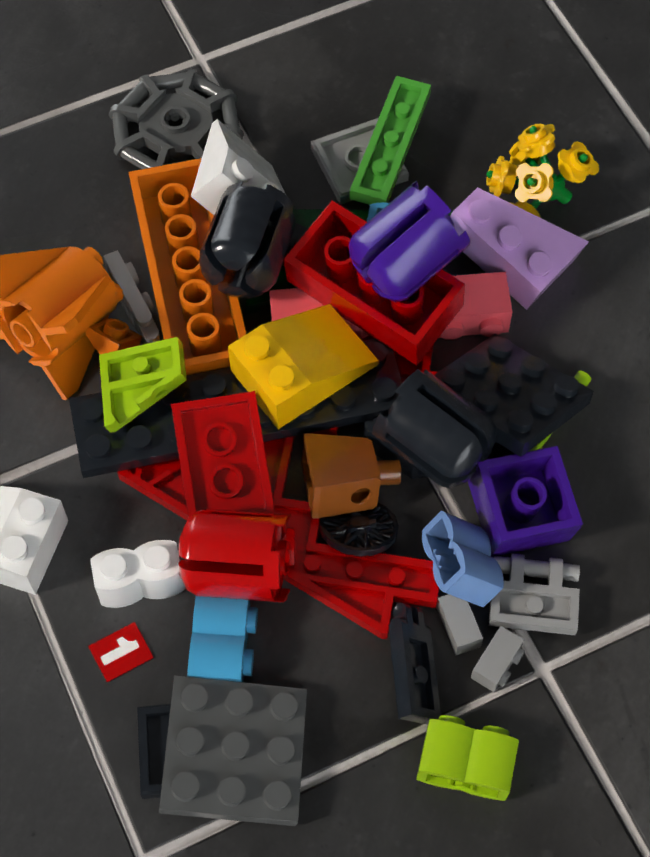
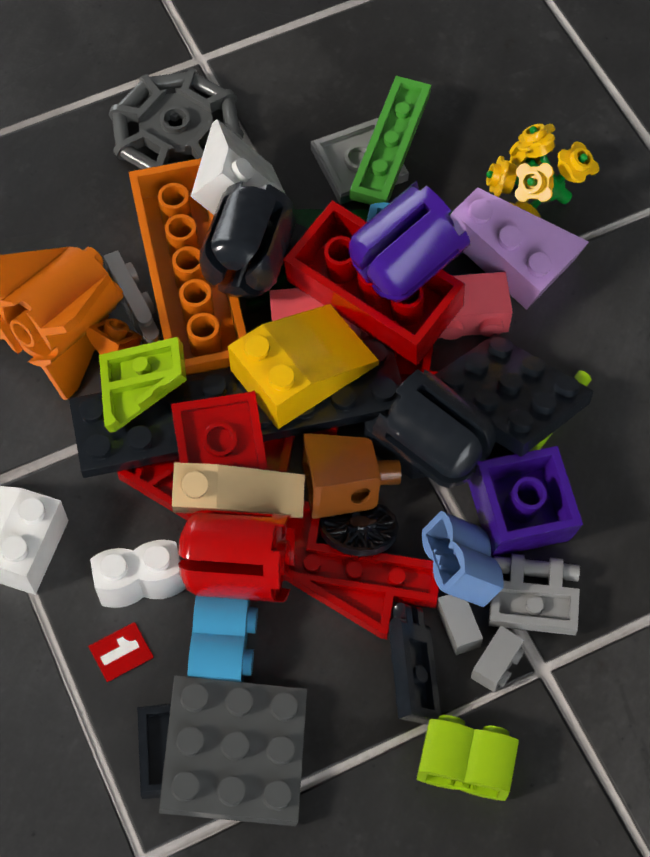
(236, 489): none -> tan slope

